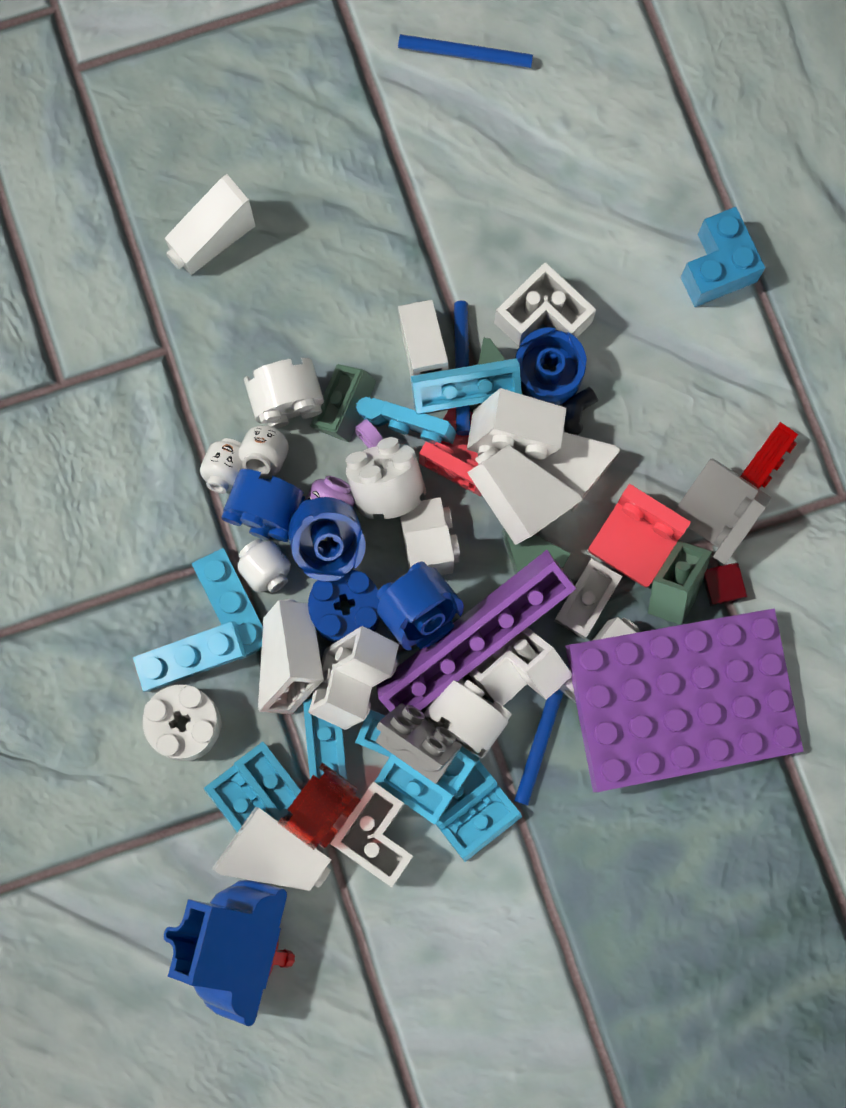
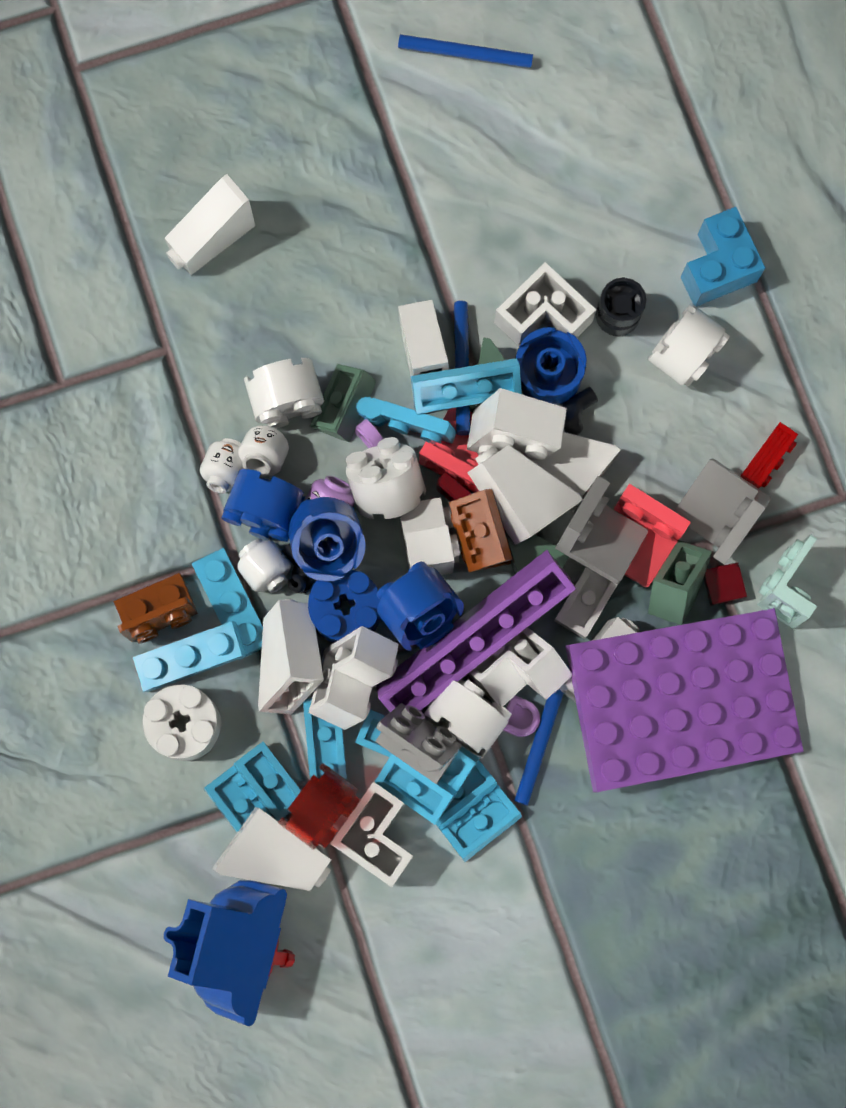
(154, 609): none -> dark orange bracket
(299, 580): none -> black arm
(450, 488): none -> dark red tile
(480, 531): none -> dark orange bracket
(524, 717): none -> lavender tile
(601, 535): none -> light grey bracket
(620, 306): none -> black wheel
(687, 345): none -> white brick
(793, 603): none -> light aqua bracket

